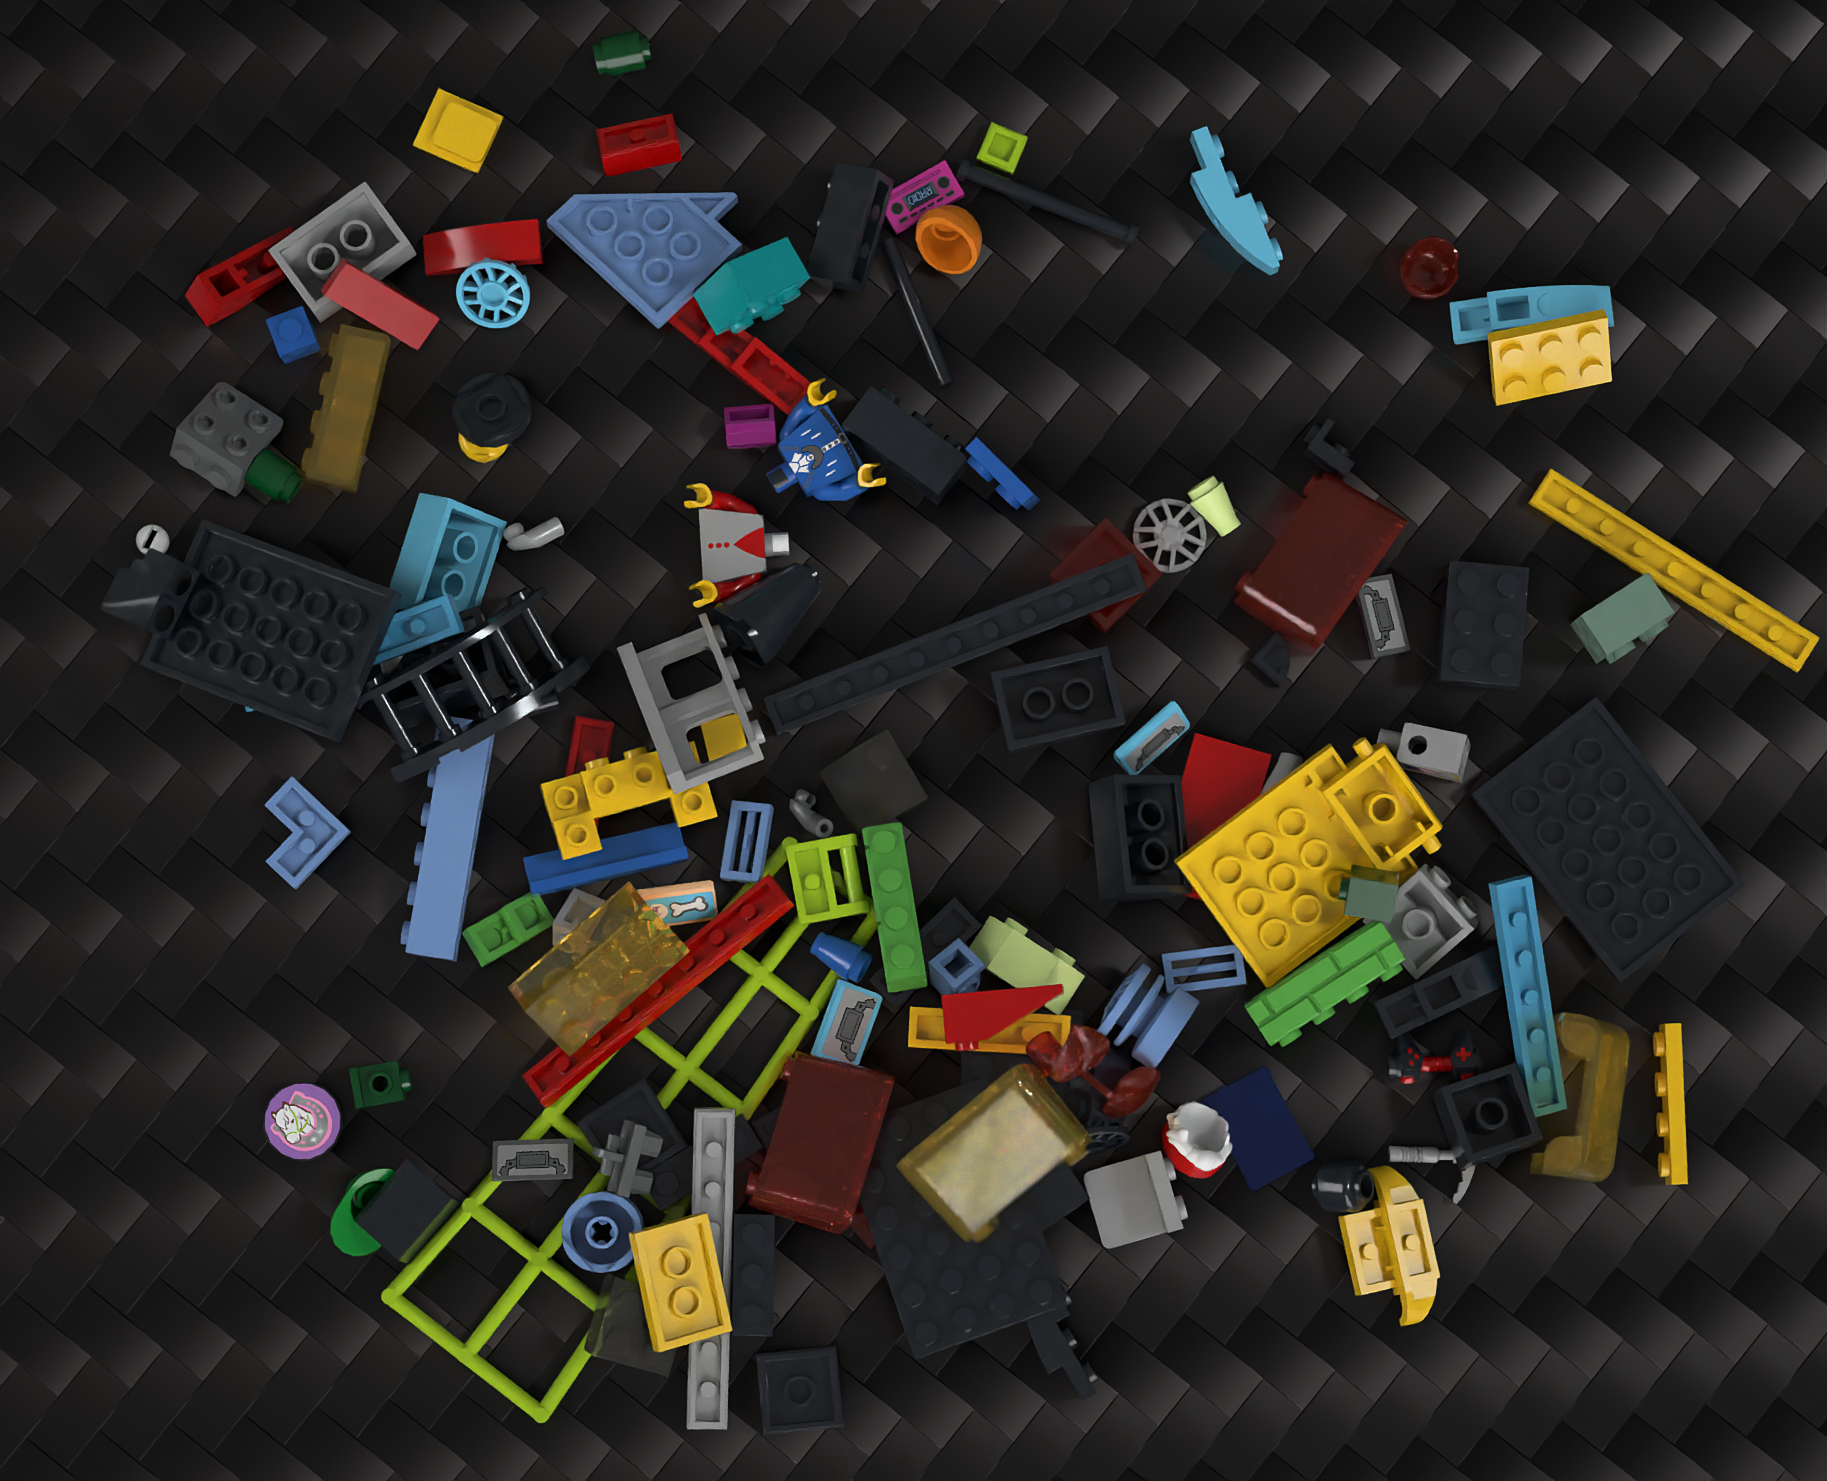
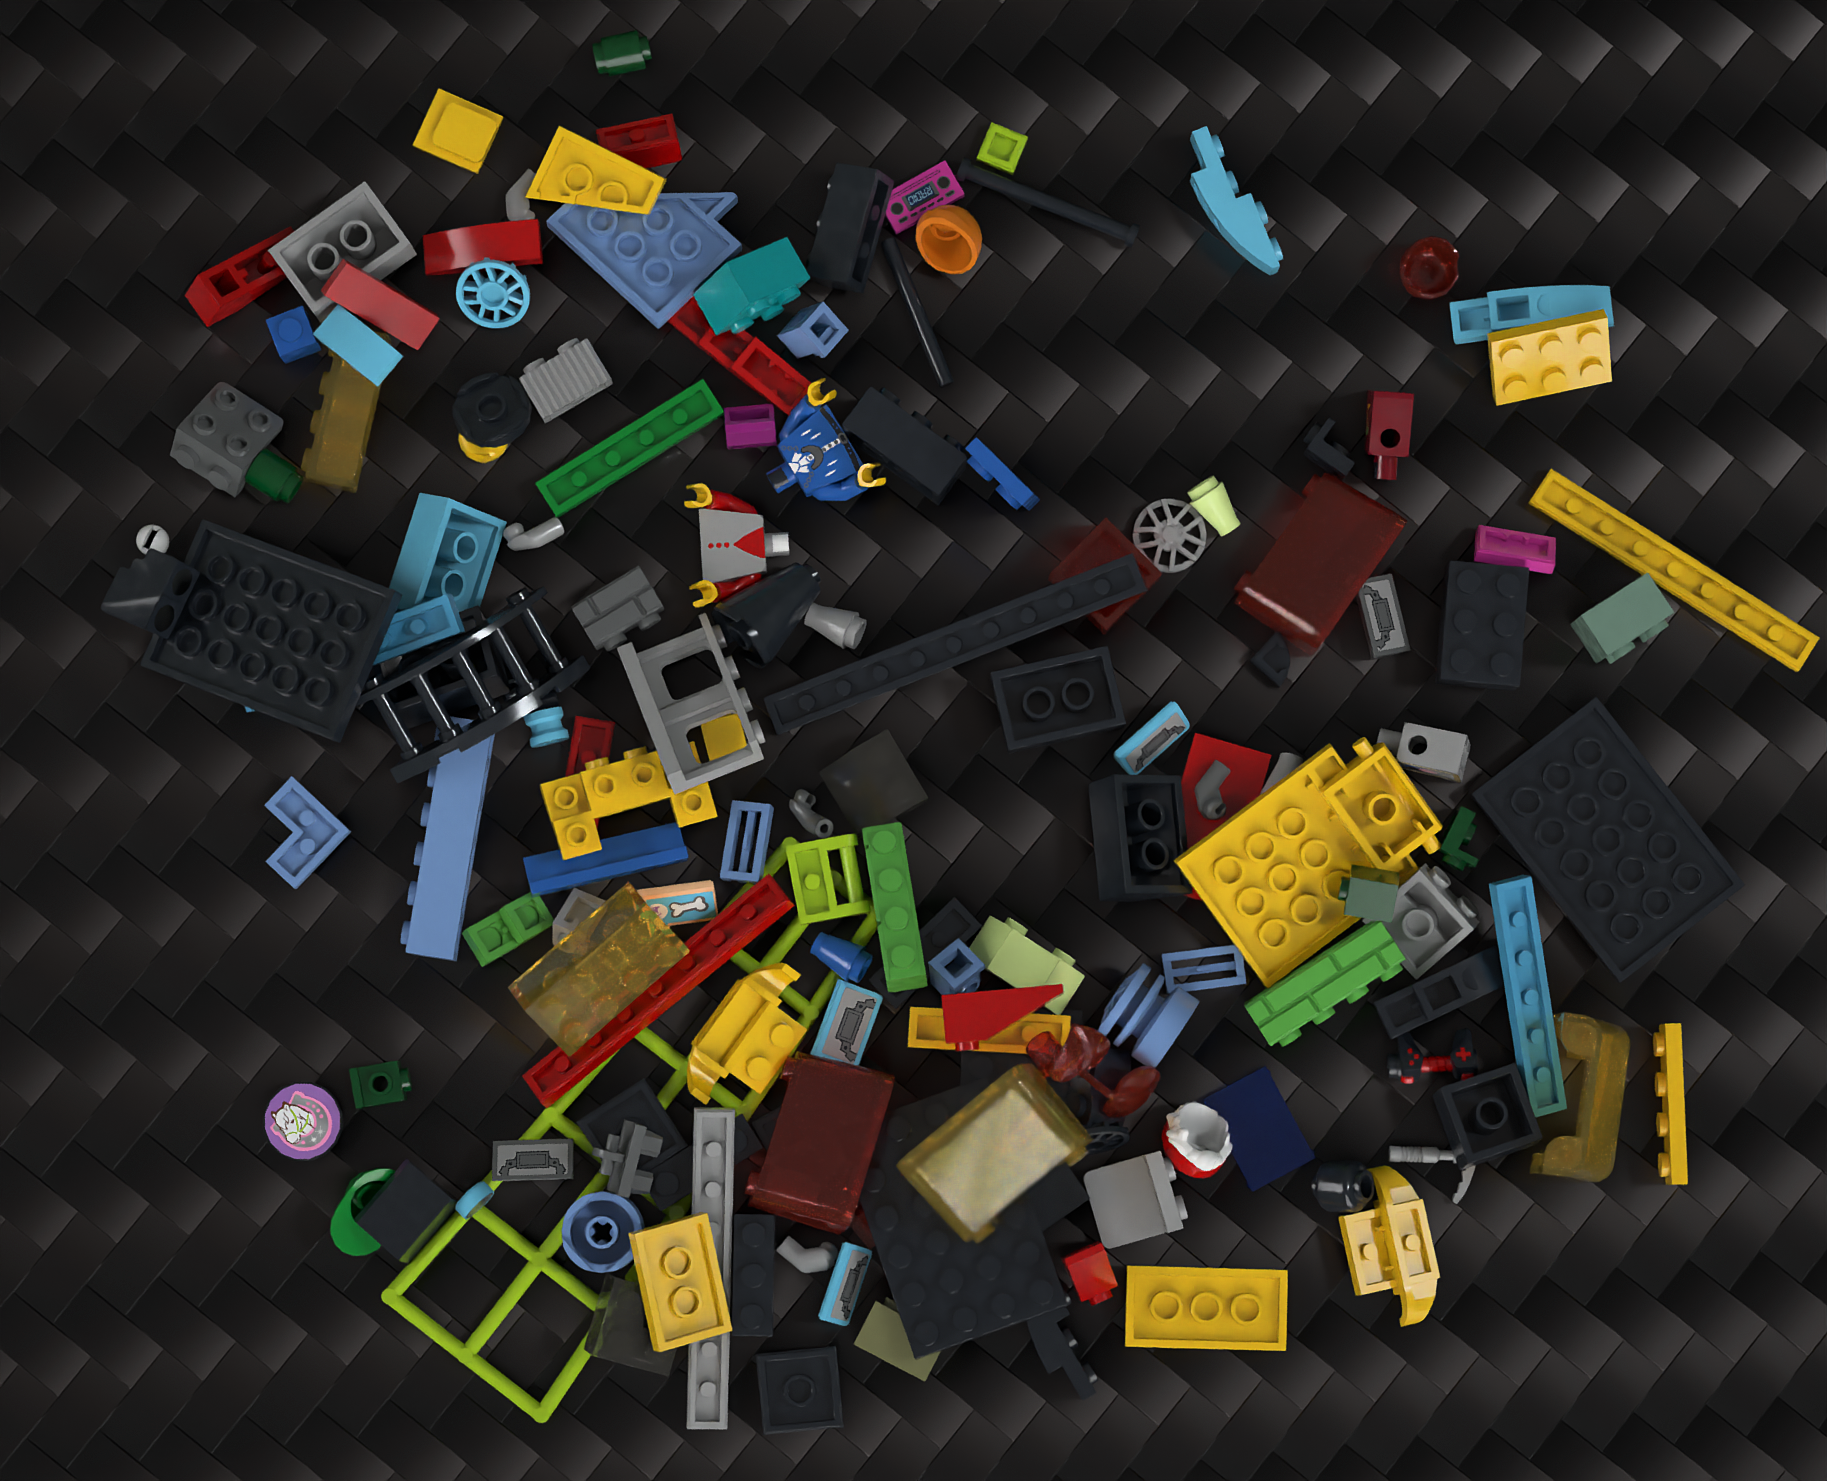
(357, 345): none -> medium azure slope
(474, 1199): none -> medium azure tile
(516, 202): none -> light grey arm
(546, 727): none -> medium azure wheel
(565, 379): none -> light grey brick
(593, 176): none -> yellow wing
(618, 609): none -> dark grey brick
(630, 448): none -> green plate
(745, 1034): none -> yellow plate
(810, 1259): none -> light grey arm
(813, 331): none -> medium blue brick
(838, 625): none -> light grey cone
(845, 1284): none -> slope
(886, 1338): none -> olive brick
(1090, 1273): none -> red slope
(1206, 1308): none -> yellow plate
(1208, 792): none -> dark grey arm
(1385, 412): none -> dark red torso
(1458, 832): none -> dark green bracket
(1515, 549): none -> dark pink plate

